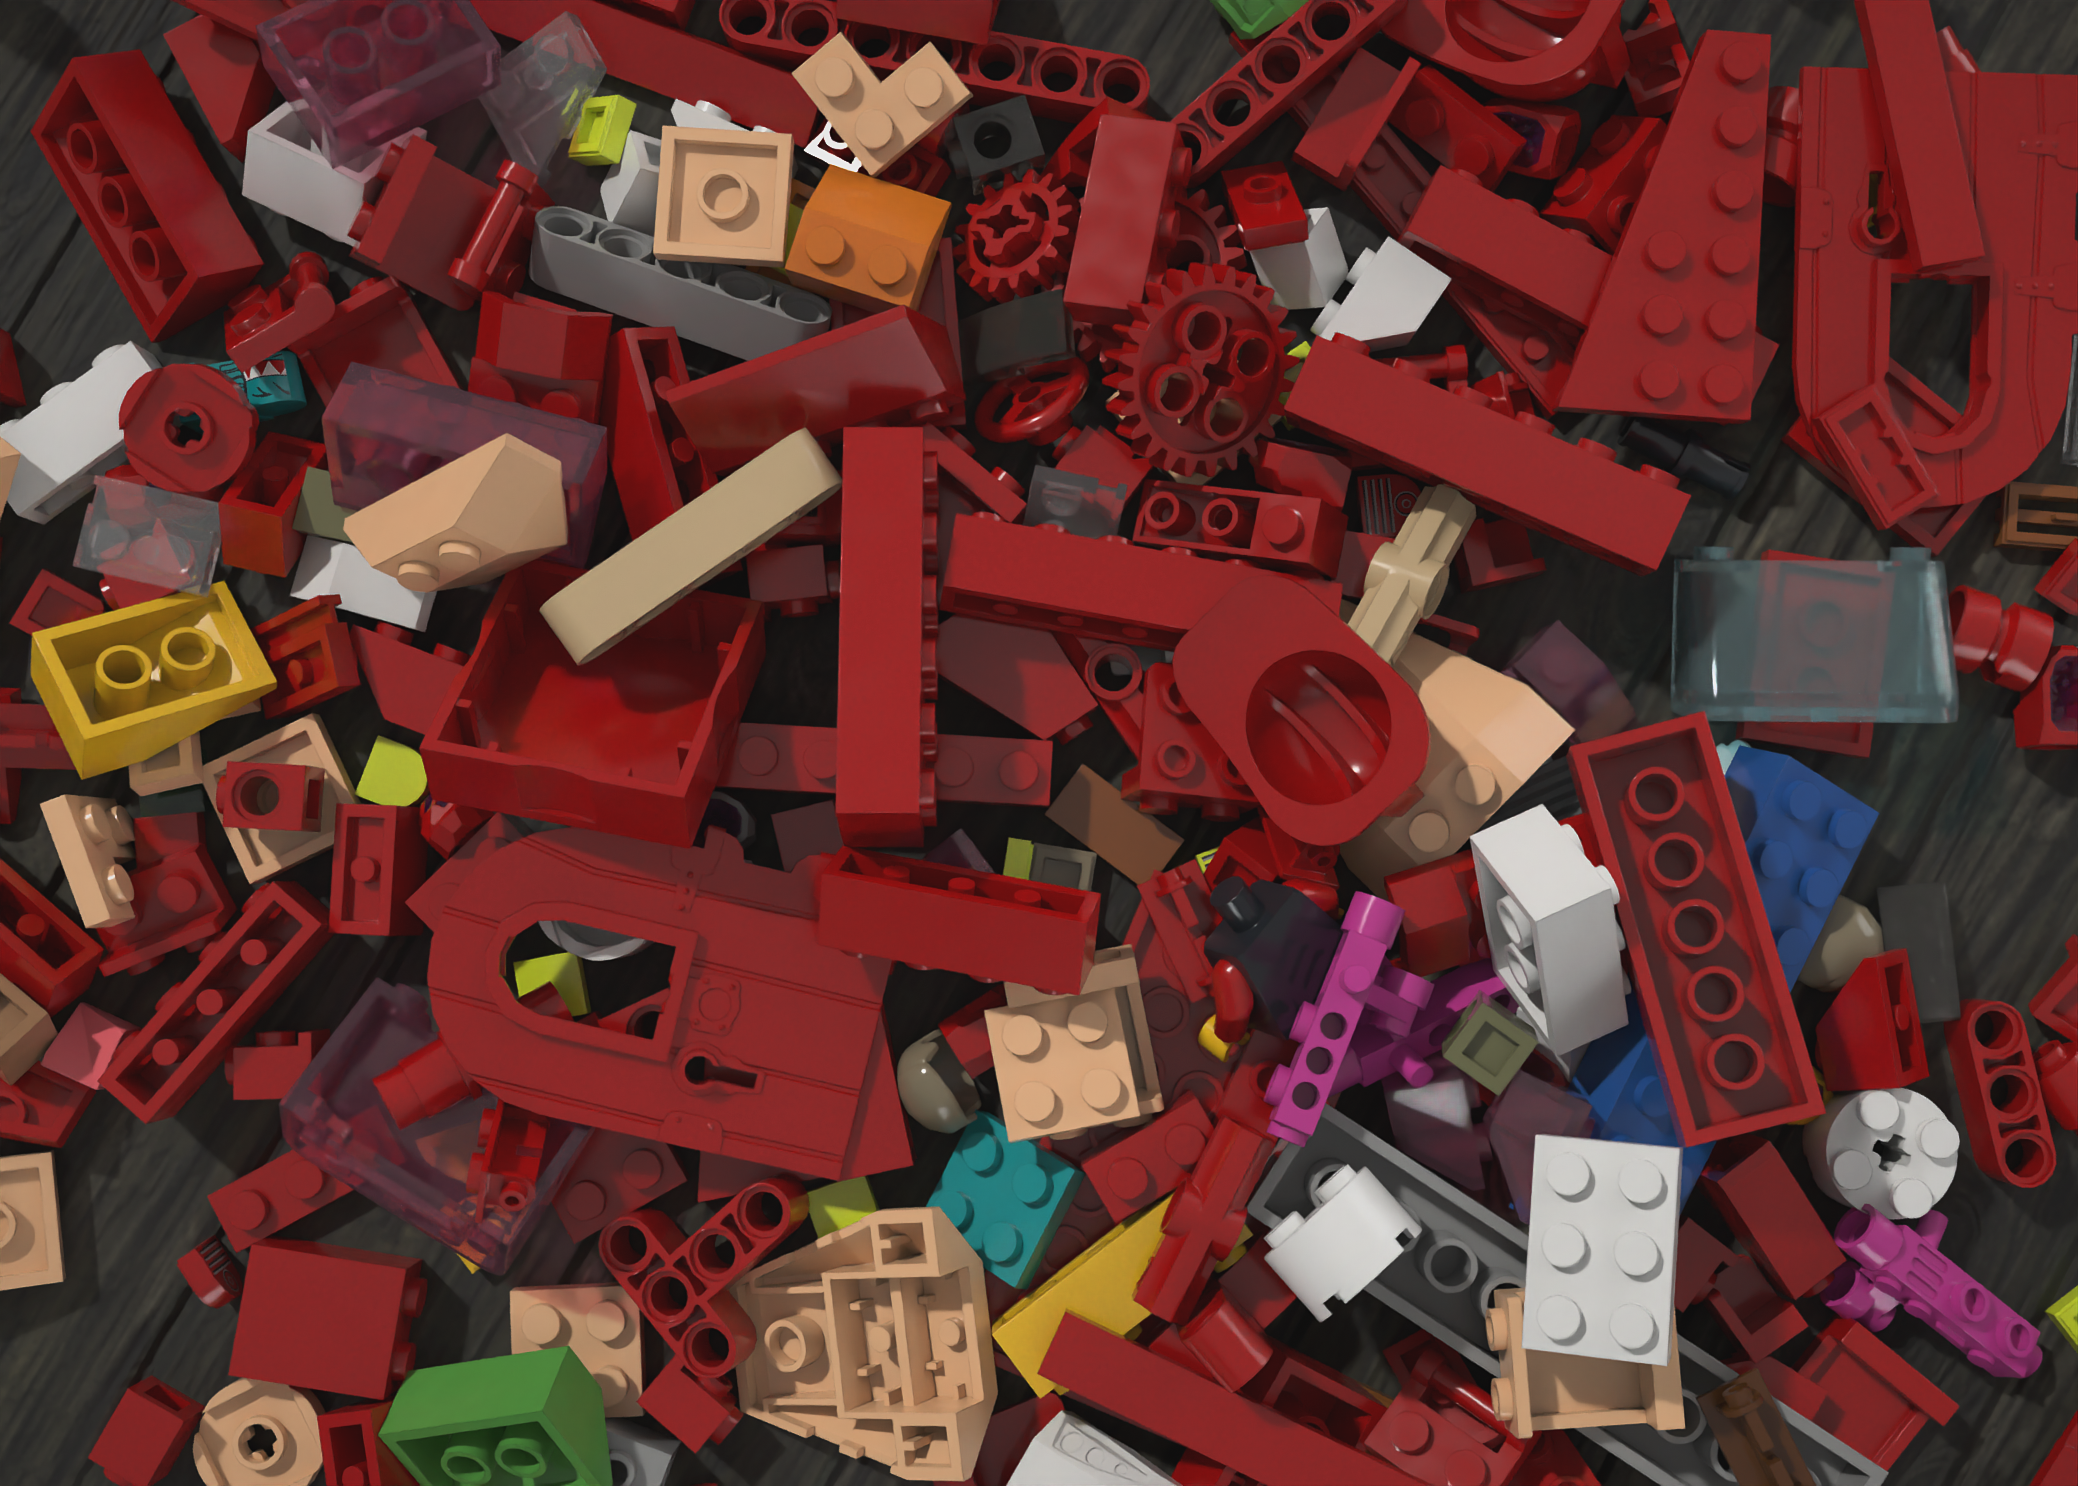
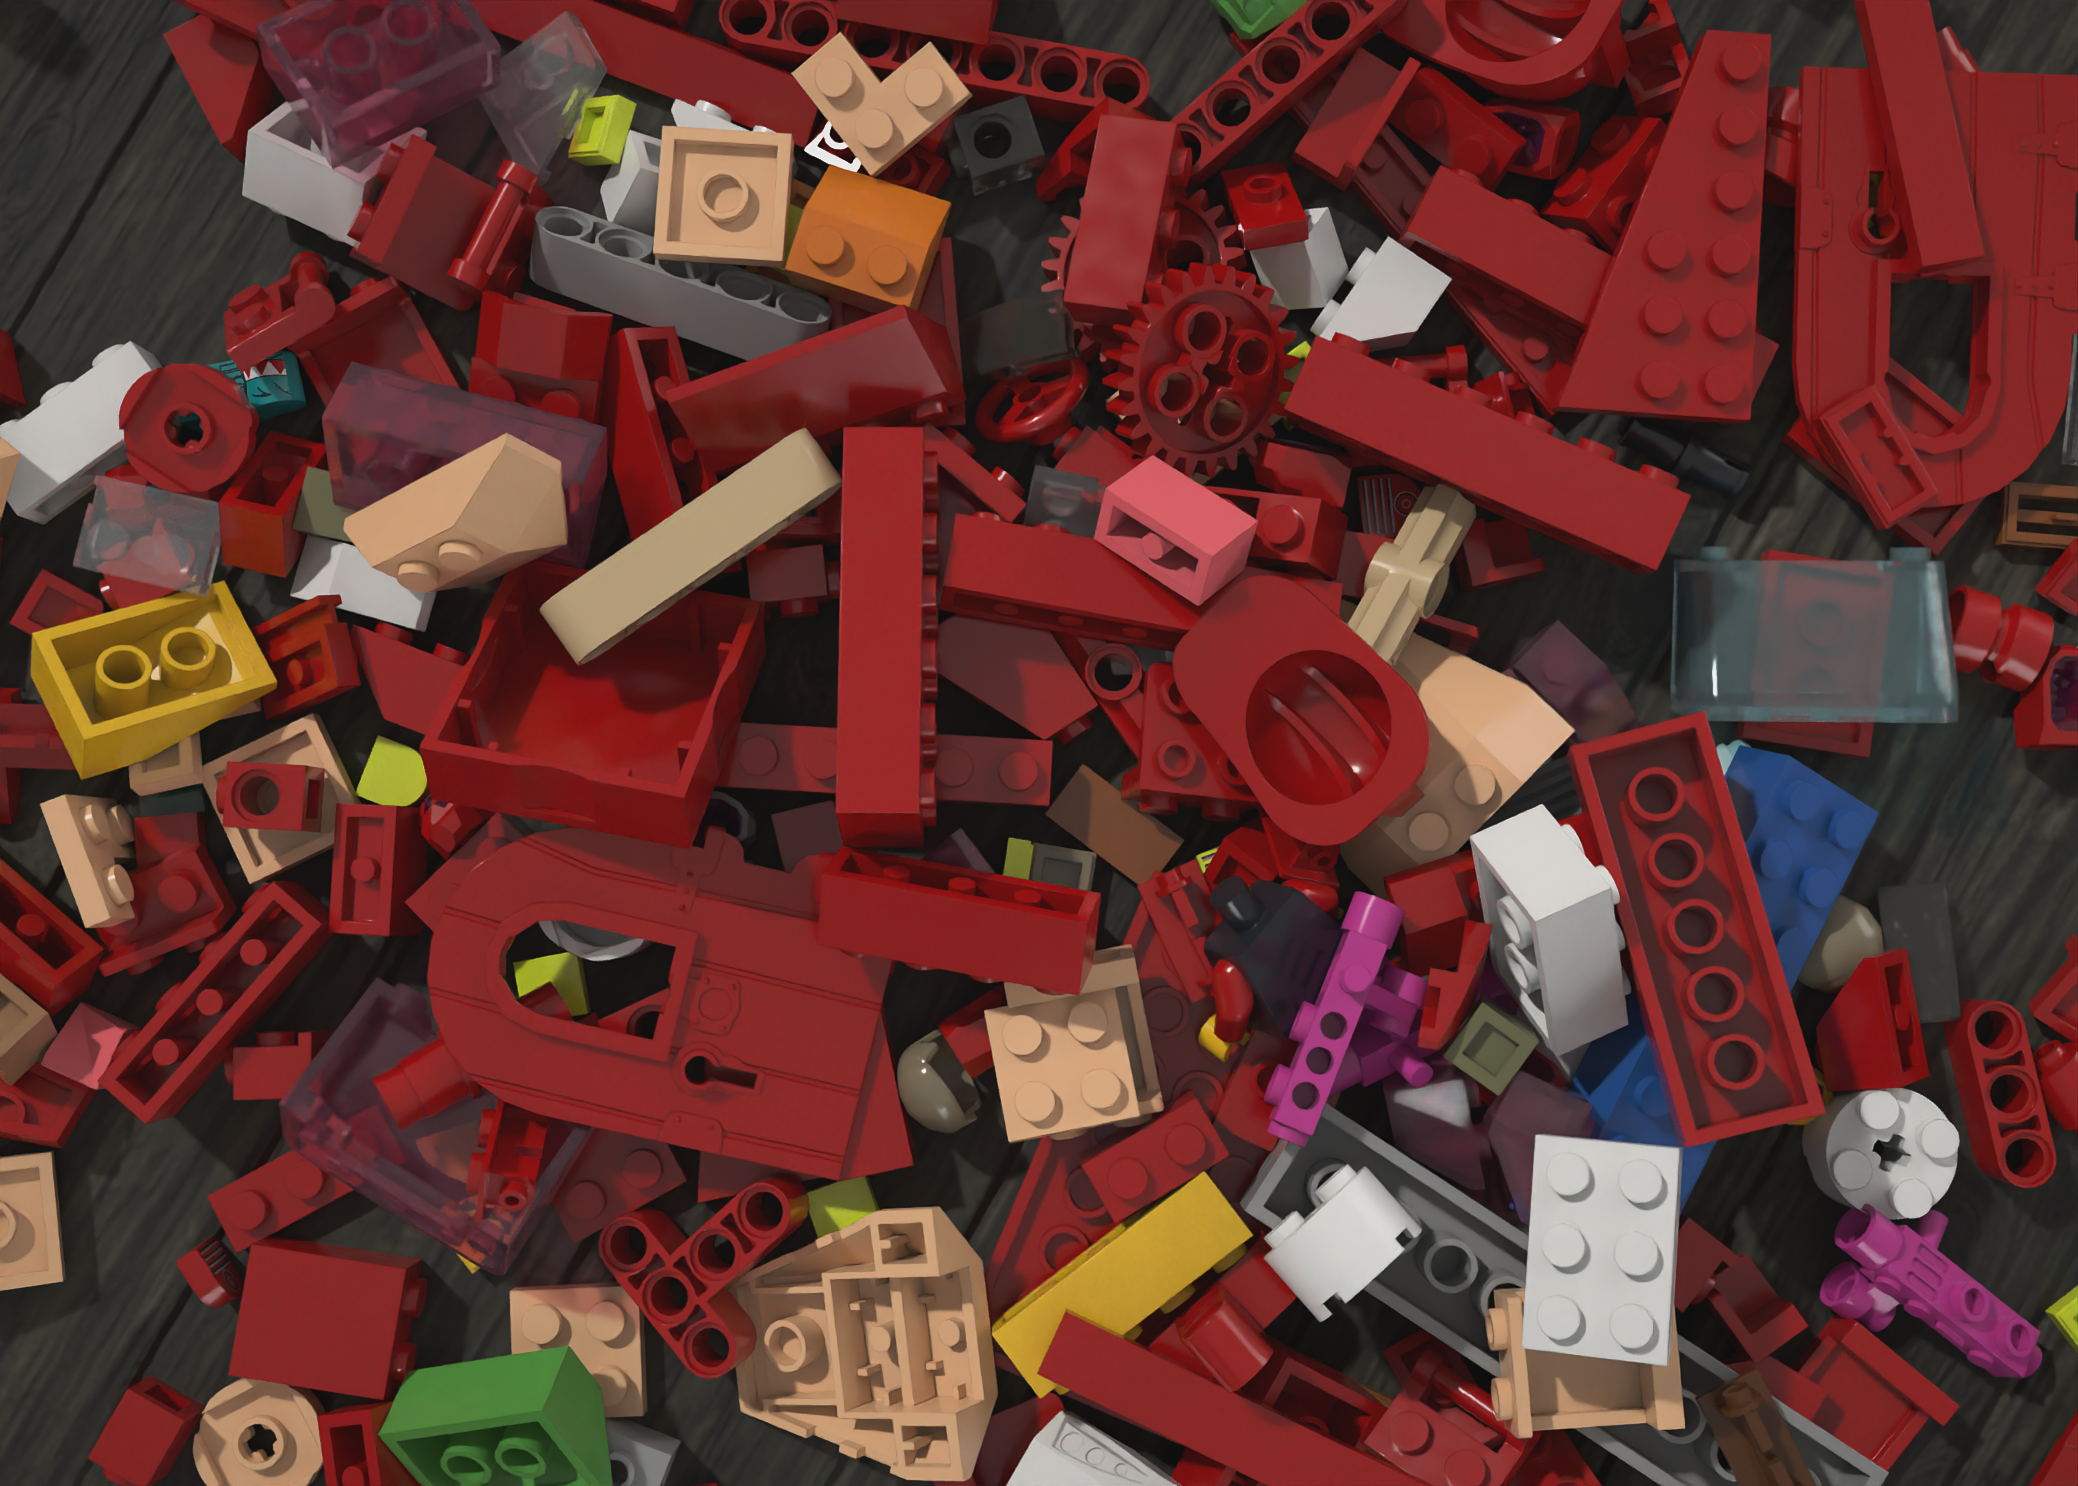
(144, 192): red slope -> none
(691, 1405): red brick -> none
(1006, 1197): teal plate -> none
(1018, 237): red gear -> none
(1175, 529): none -> coral brick
(1203, 1220): red piece -> none
(1453, 994): none -> red slope
(1770, 1215): red slope -> none

